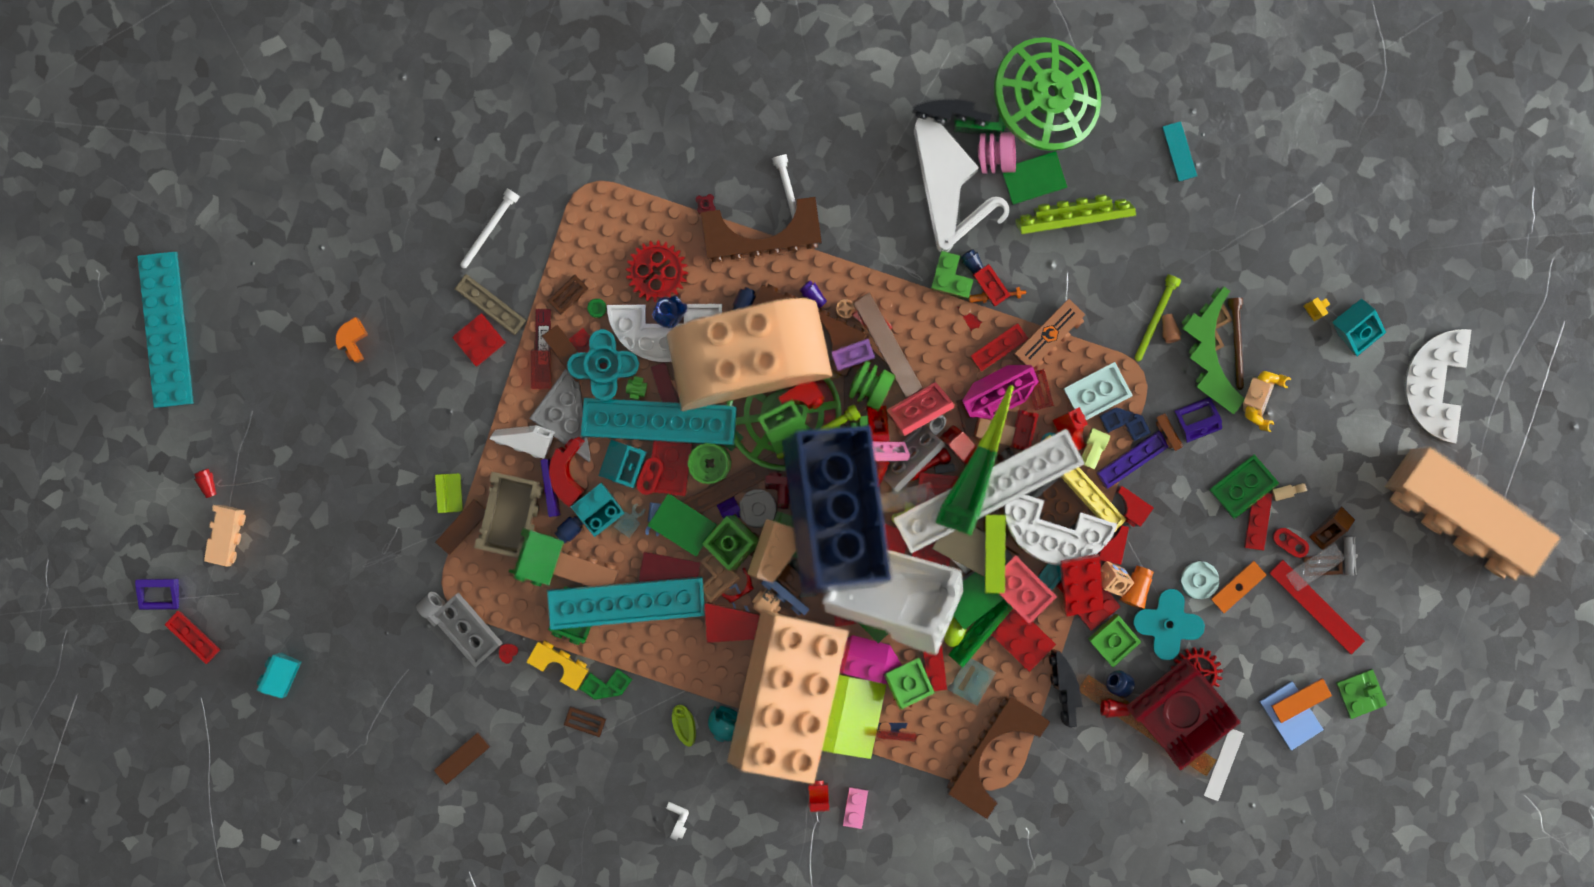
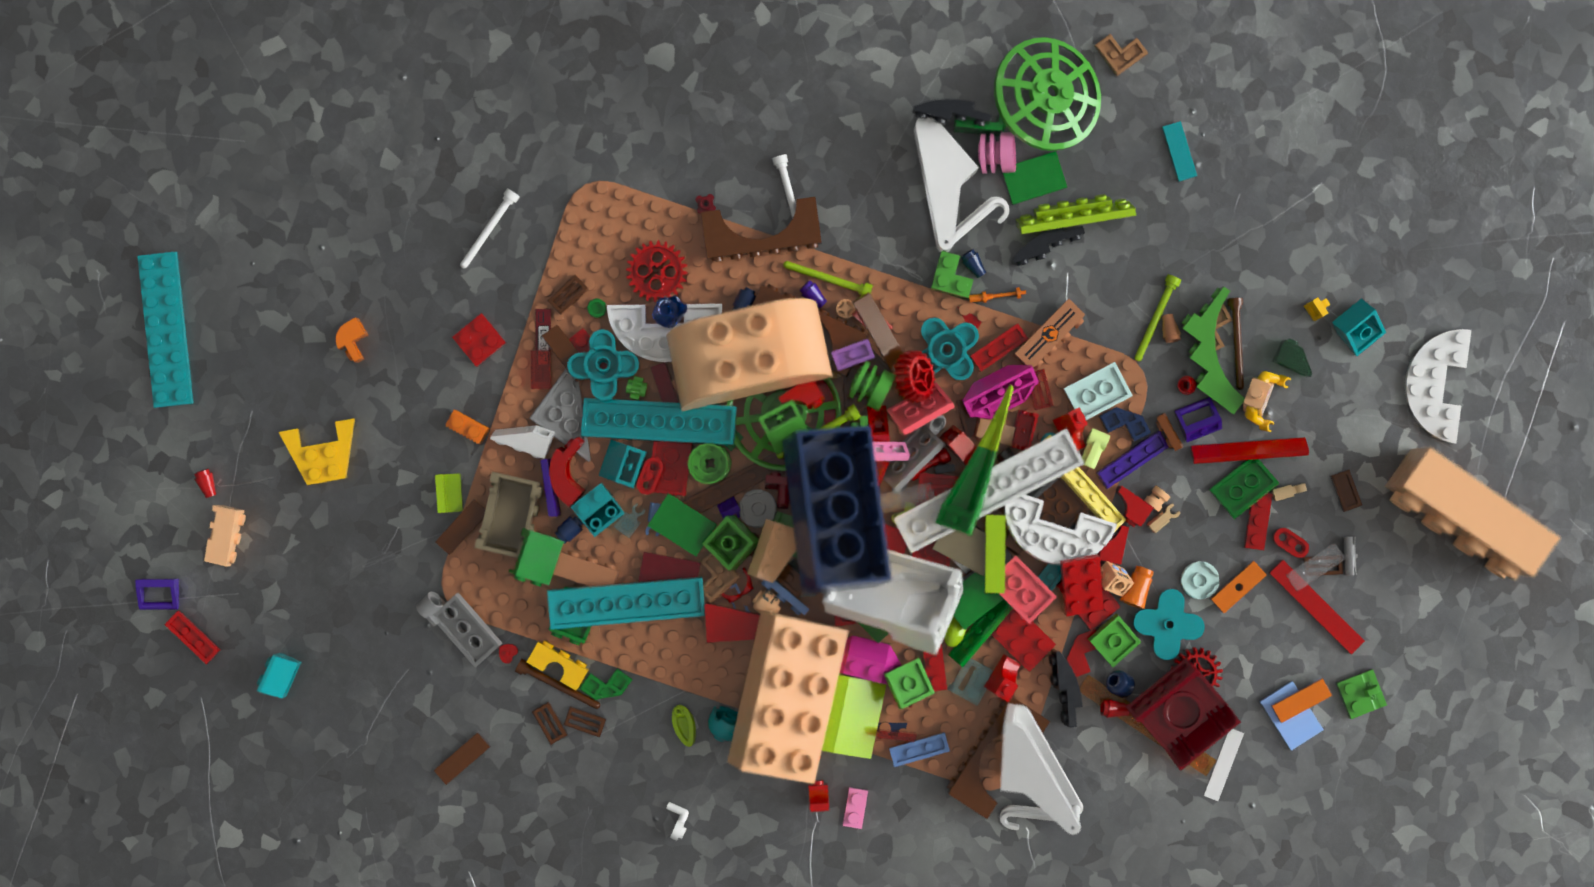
(322, 461): none -> yellow wing
(467, 427): none -> orange brick
(490, 304): dark tan tile -> none
(524, 668): none -> reddish brown piece
(542, 708): none -> reddish brown tile
(861, 289): none -> lime piece
(914, 376): none -> red gear
(919, 749): none -> medium blue plate
(959, 338): none -> teal plant
(991, 285): red plate -> none
(1003, 678): none -> red arch
(1035, 771): none -> white piece
(1039, 246): none -> black slope
(1076, 656): none -> red tile
(1118, 58): none -> medium nougat tile
(1155, 502): none -> light nougat wheel
(1162, 519): none -> tan bar
(1182, 385): none -> red plate
(1249, 450): none -> red tile
(1292, 357): none -> clear green slope
(1332, 528): reddish brown slope -> none
(1346, 490): none -> reddish brown tile

